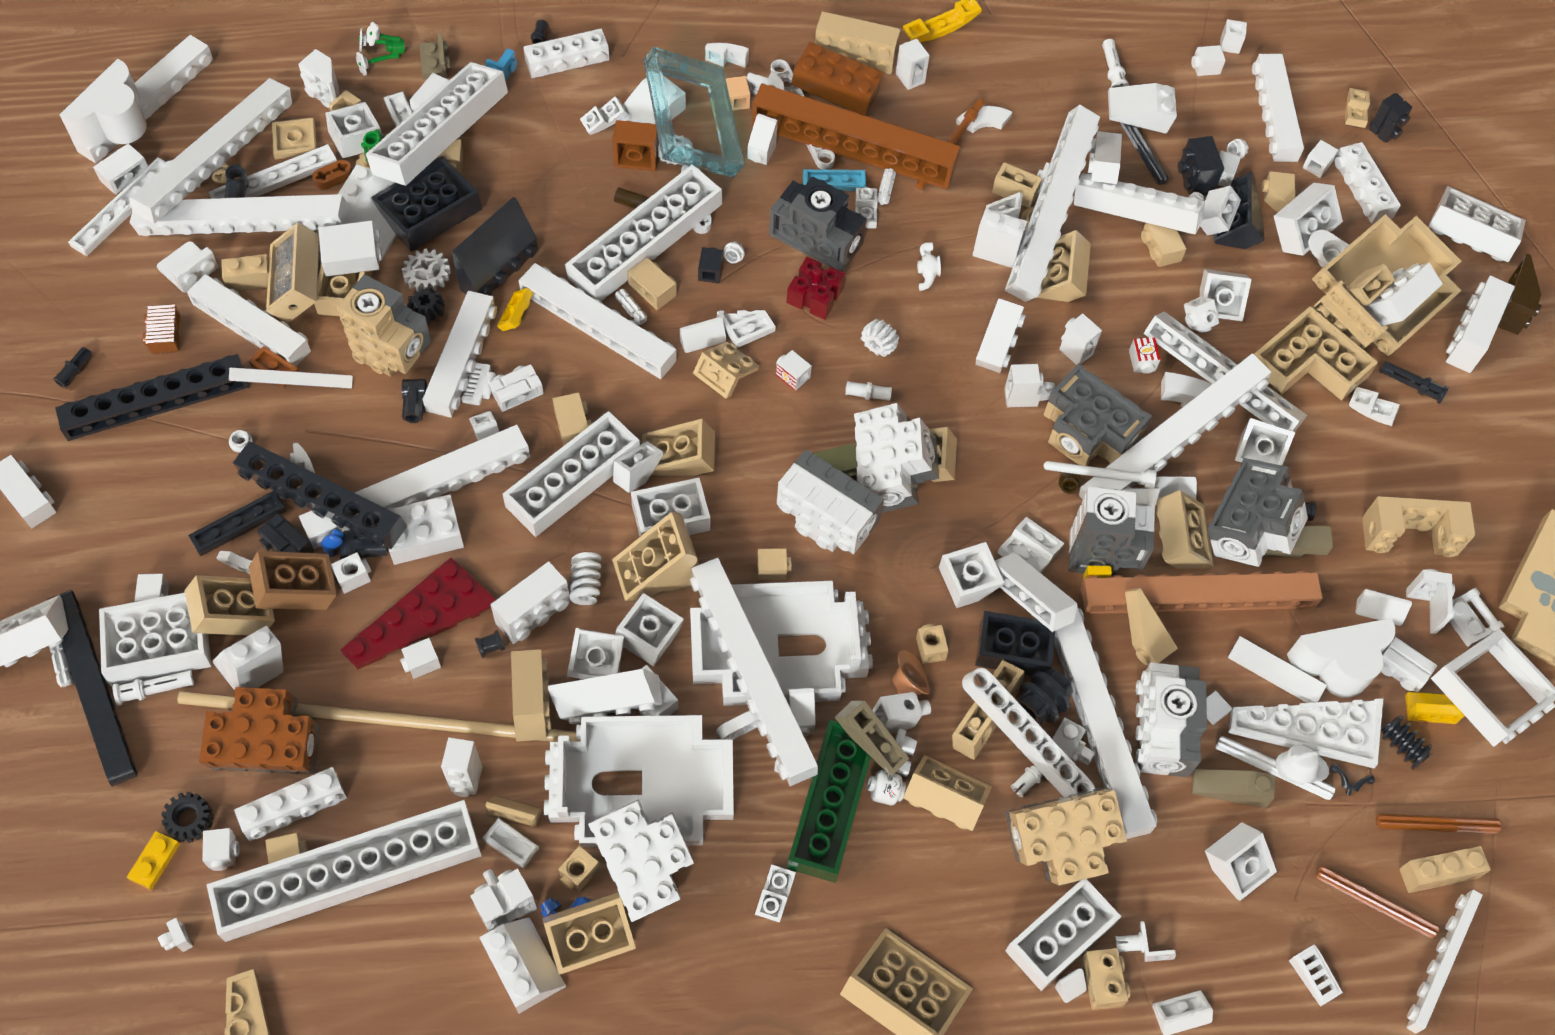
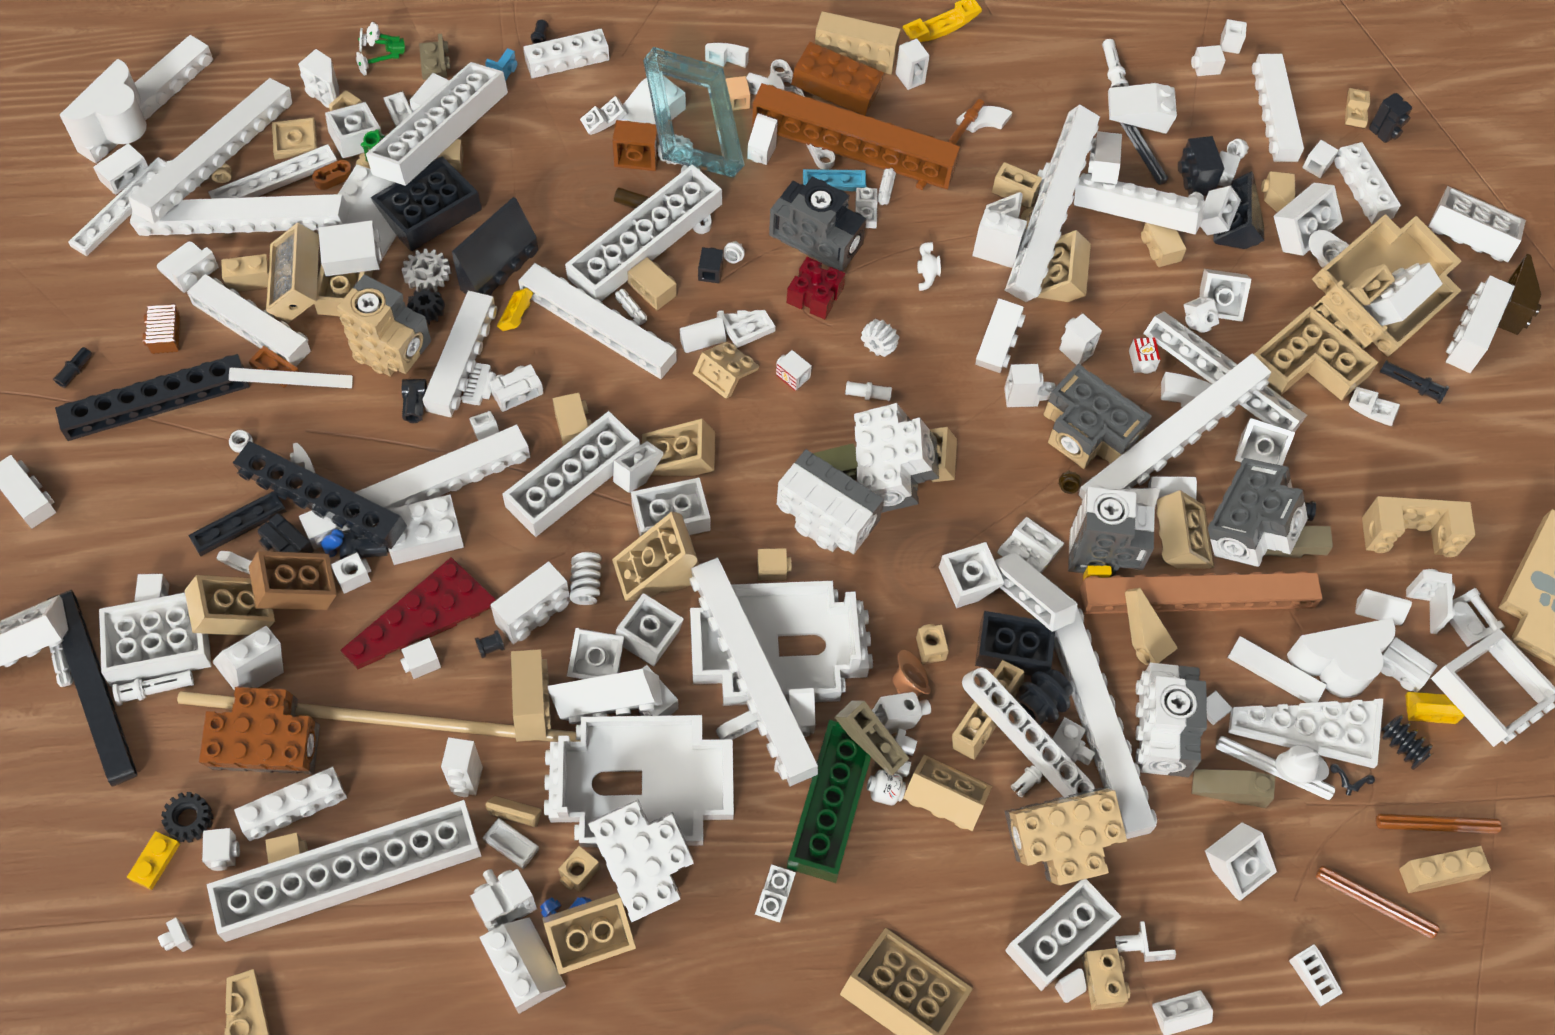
(238, 187): black piece -> none
(1145, 478): white piece -> none
(1440, 968): white plate -> none

